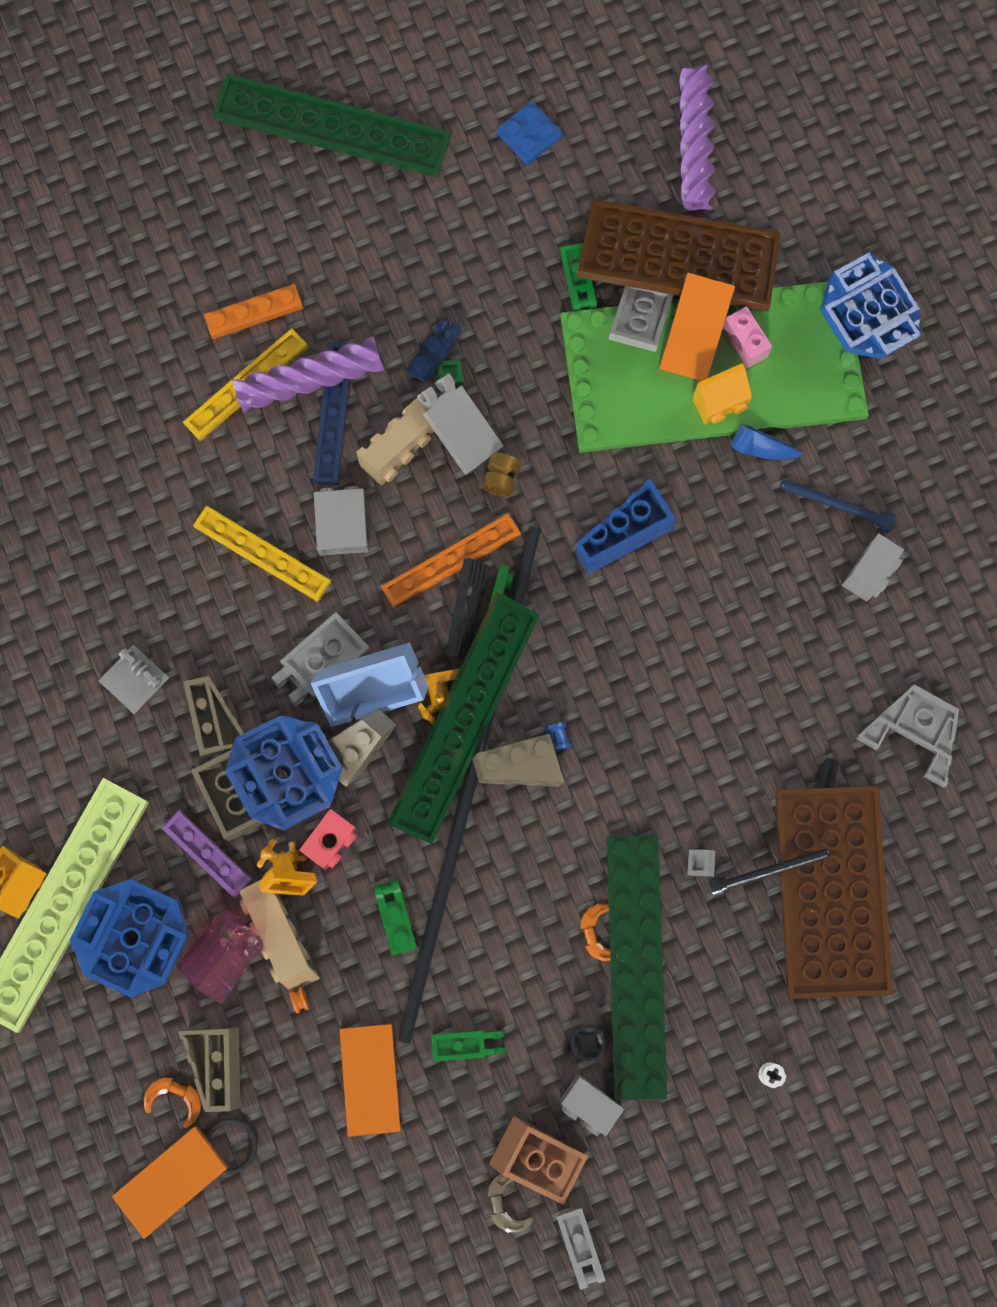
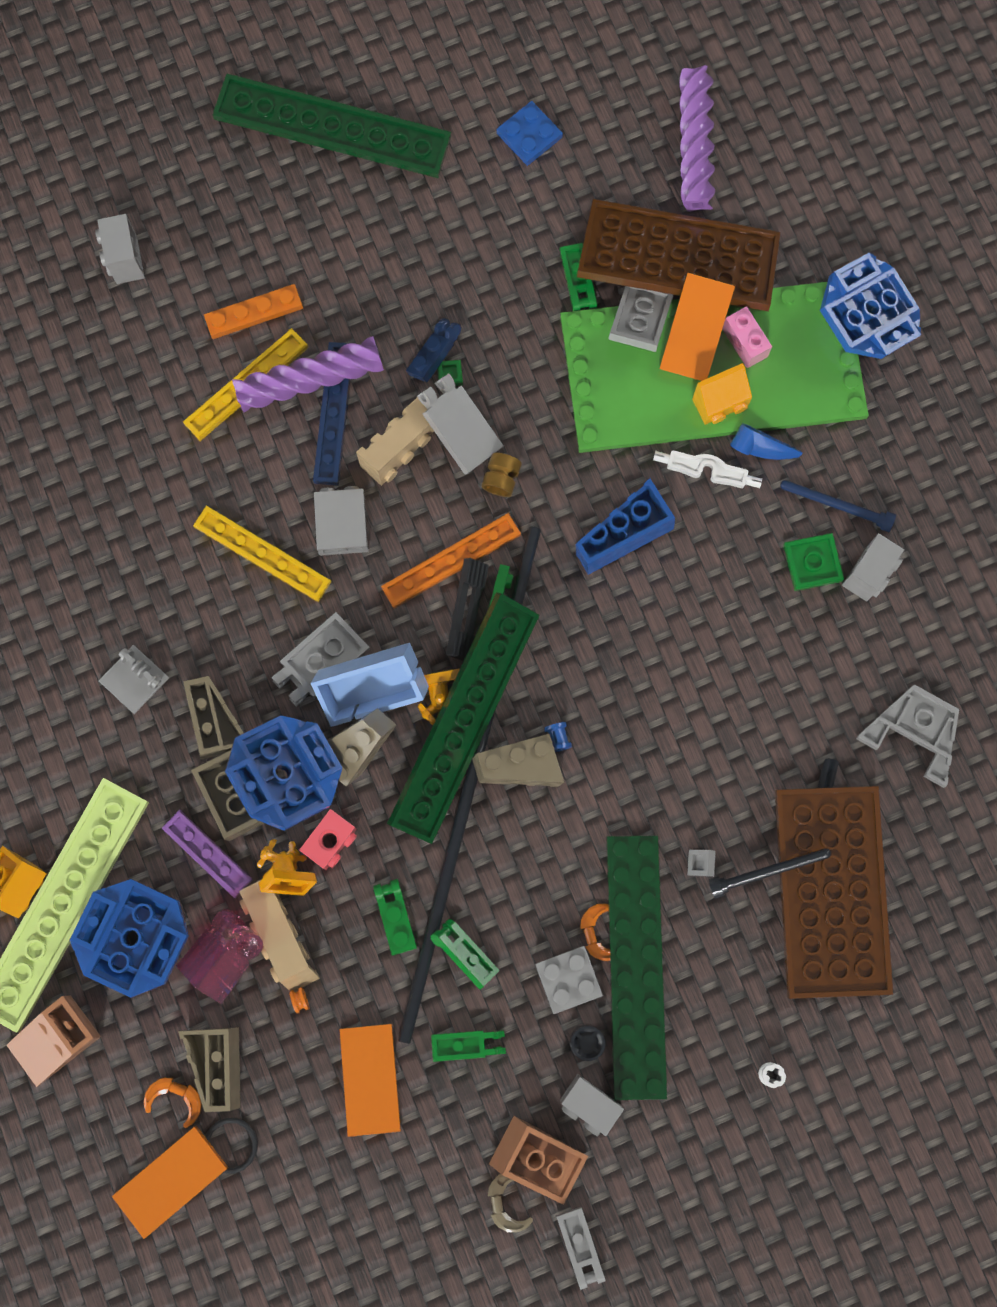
(53, 1039): none -> slope
(120, 249): none -> light grey brick
(465, 953): none -> green plate
(568, 980): none -> light grey brick
(720, 473): none -> white piece
(813, 562): none -> green tile

